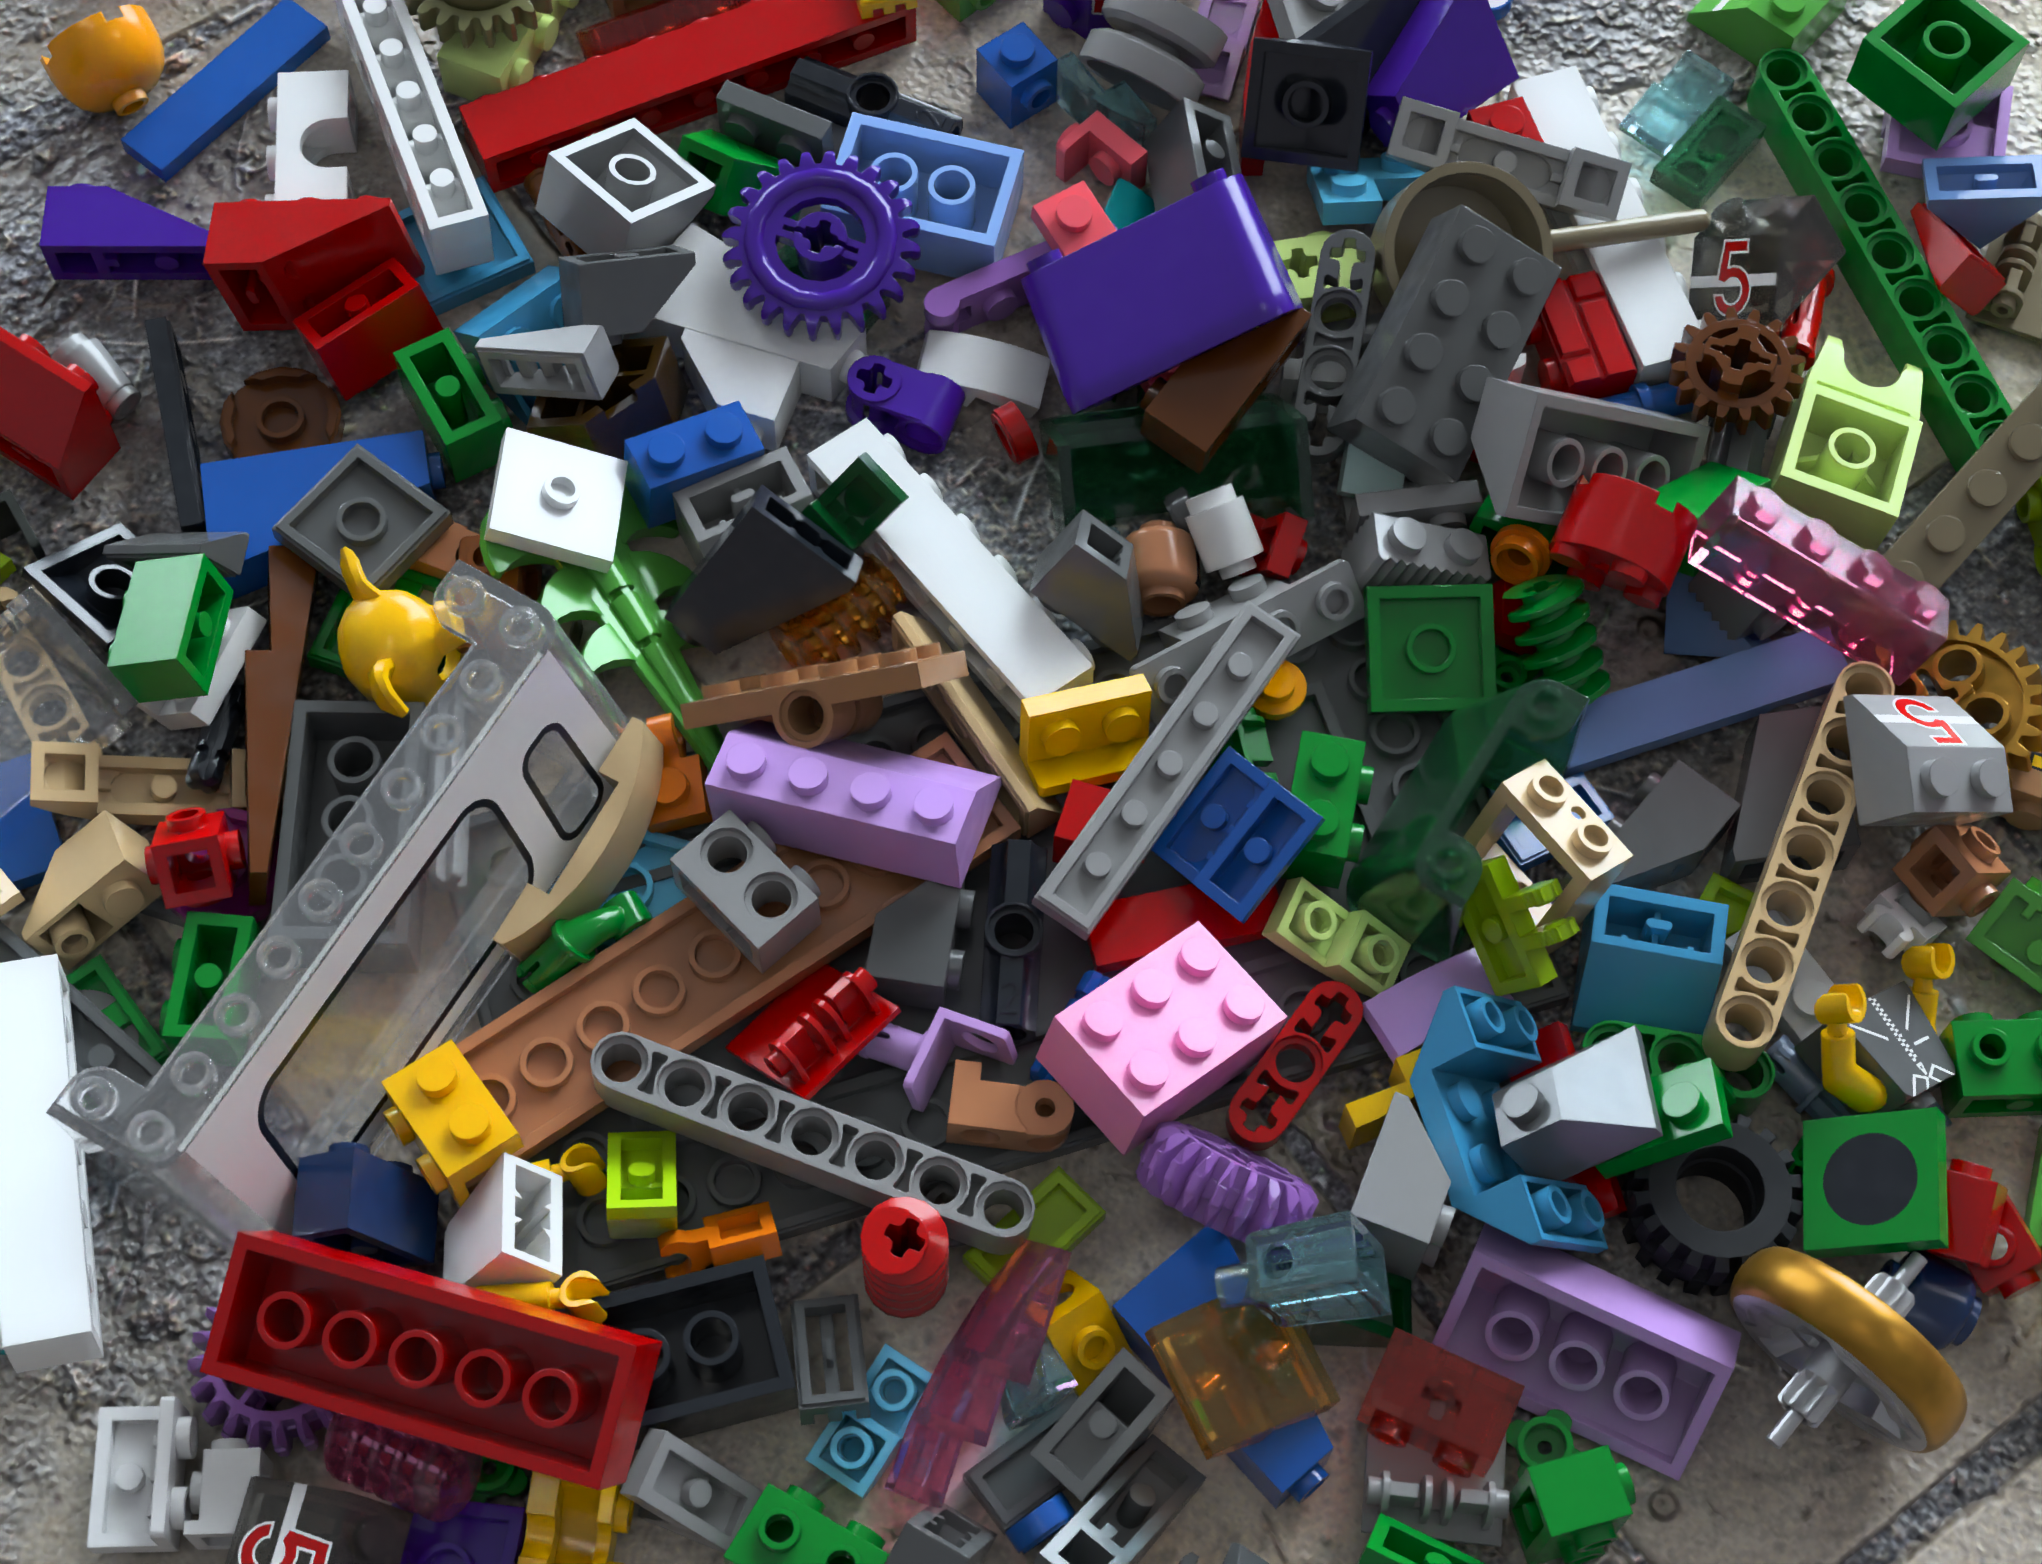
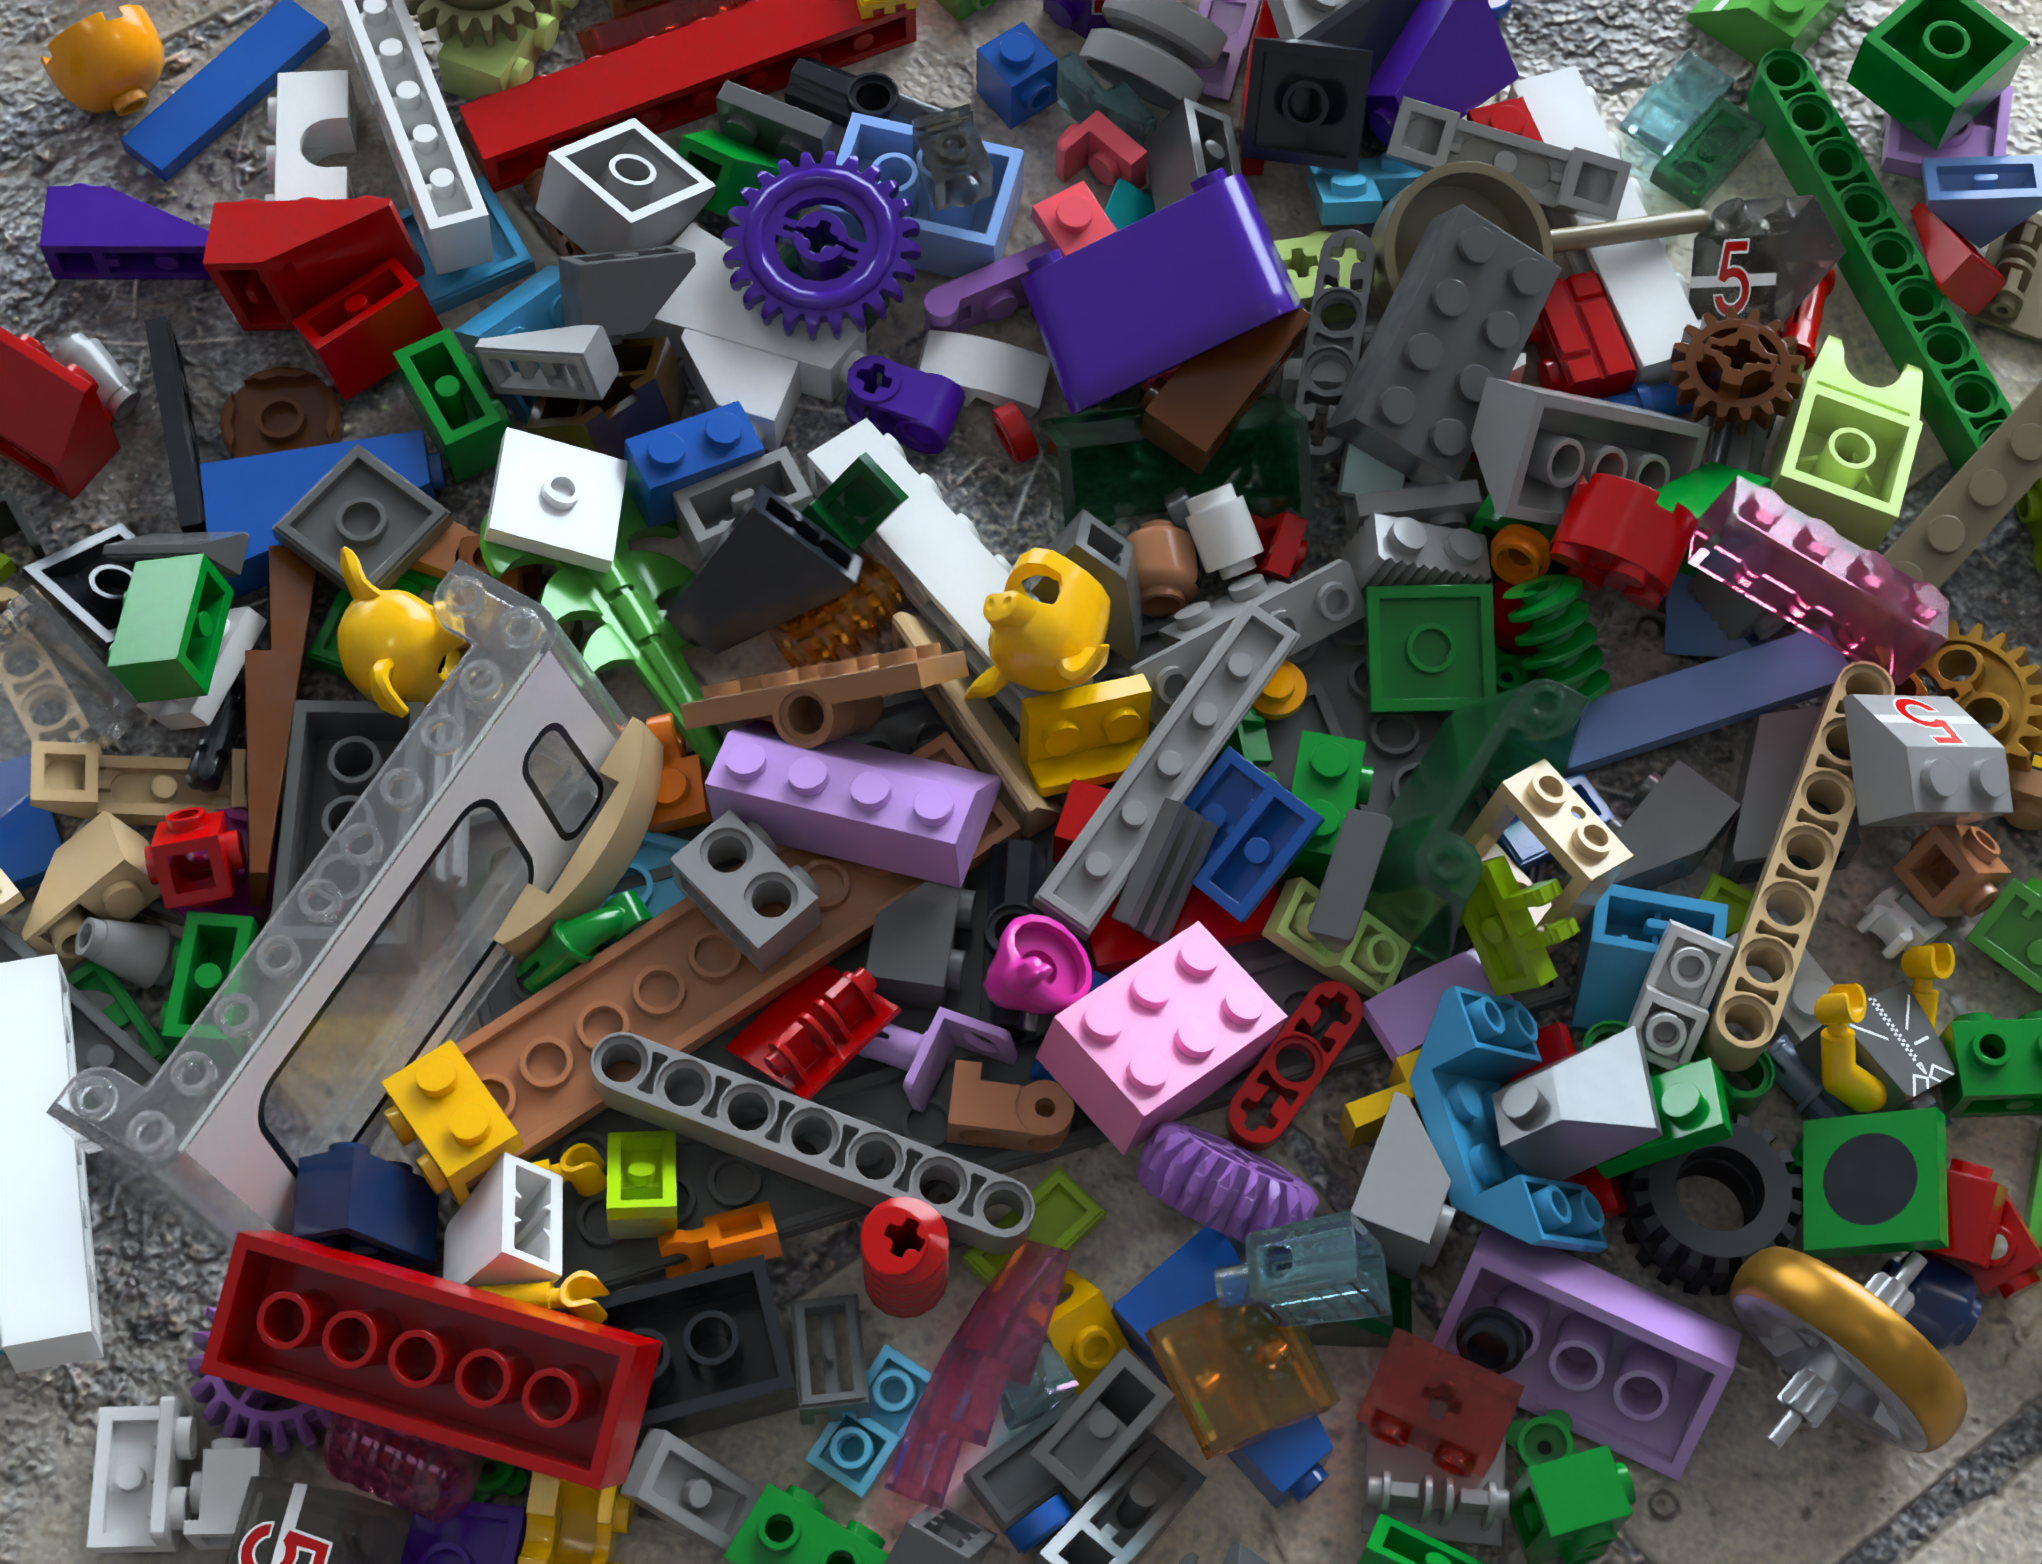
(128, 949): none -> light grey cone
(951, 158): none -> clear smoke brick
(1038, 967): none -> dark pink hat
(1040, 642): none -> yellow piece
(1165, 871): none -> dark grey tile
(1349, 878): none -> dark grey slope
(1491, 1339): none -> black plate
(1678, 993): none -> white slope

